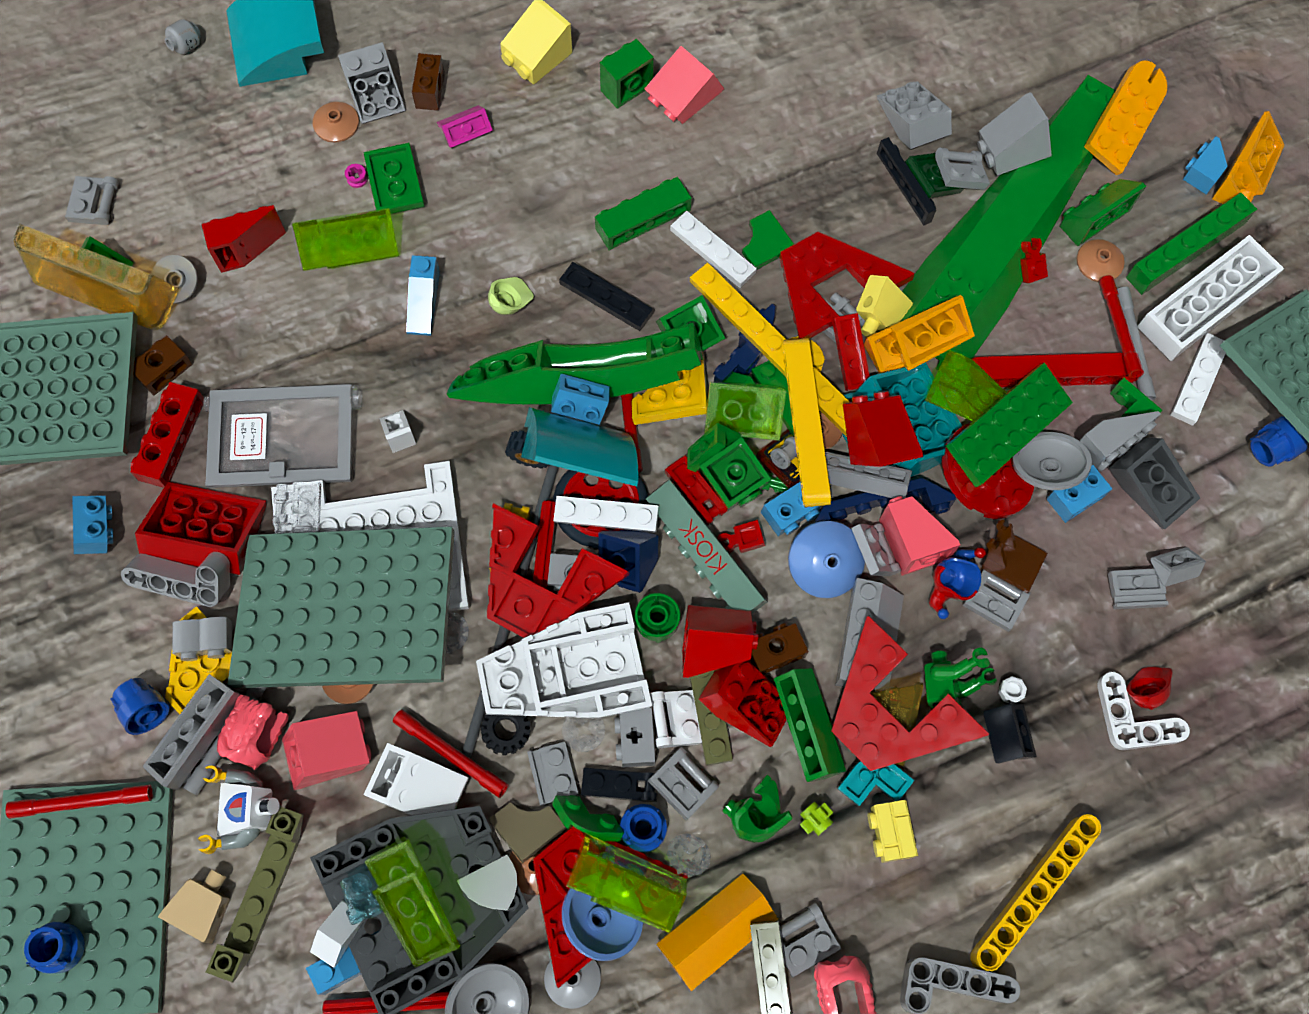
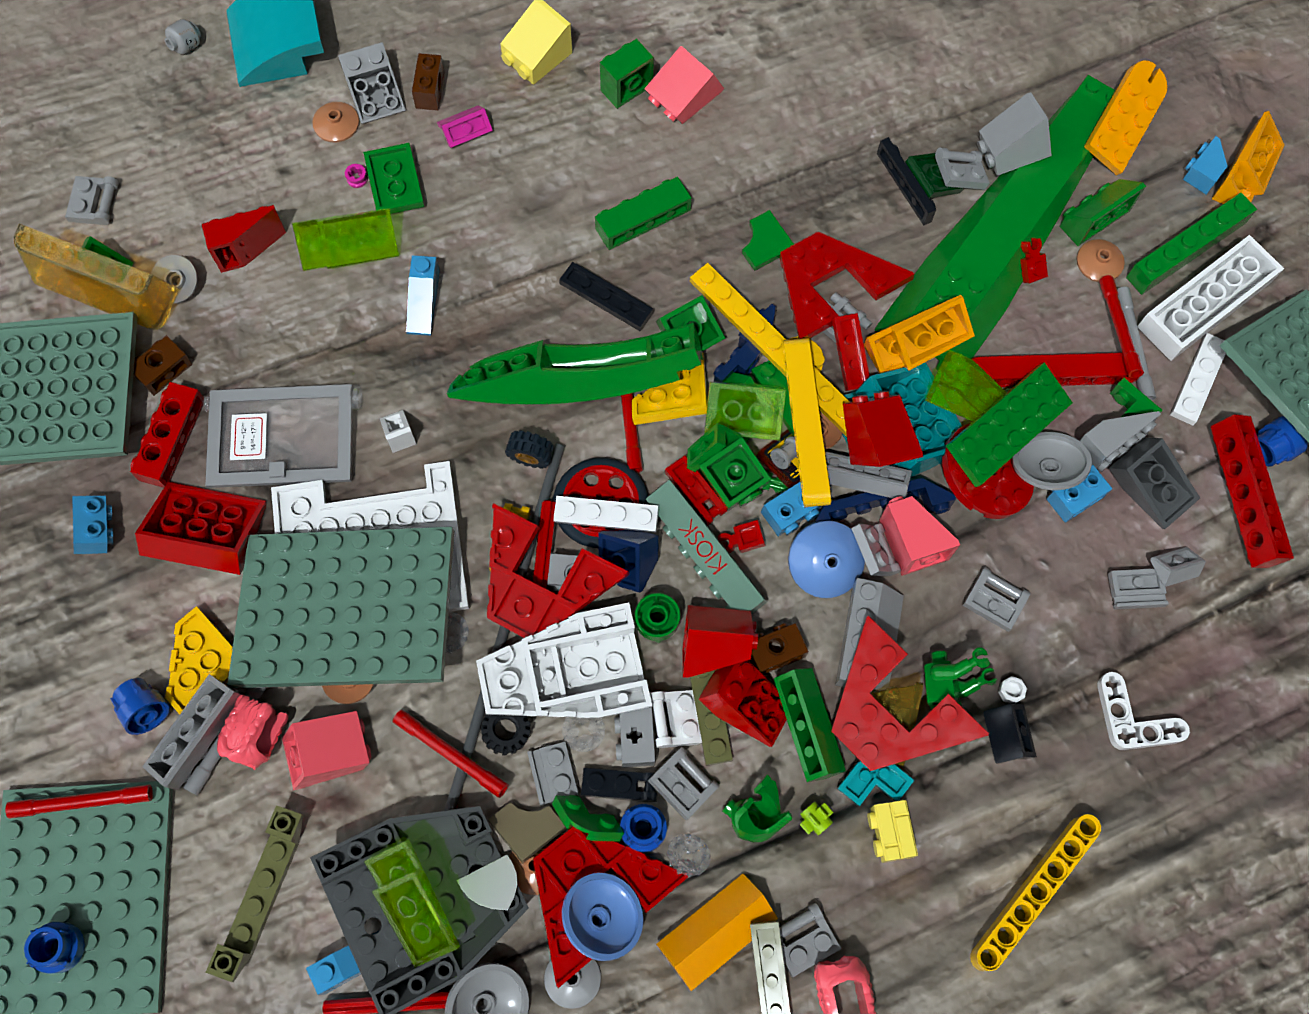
(180, 581): light grey beam -> none
(198, 907): tan torso -> none
(202, 637): light grey brick -> none
(243, 809): torso -> none
(305, 507): clear plate -> none
(334, 936): white slope -> none
(359, 899): clear light blue plate -> none
(414, 783): white slope -> none
(509, 295): yellowish green piece -> none
(580, 399): dark azure brick -> none
(580, 447): teal slope -> none
(627, 883): clear neon green slope -> none
(713, 249): white plate -> none
(881, 305): light yellow torso -> none
(916, 114): light grey slope -> none
(956, 579): blue piece -> none
(960, 984): light grey beam -> none
(1013, 558): reddish brown plate -> none
(1150, 687): red piece -> none
(1251, 492): none -> red brick

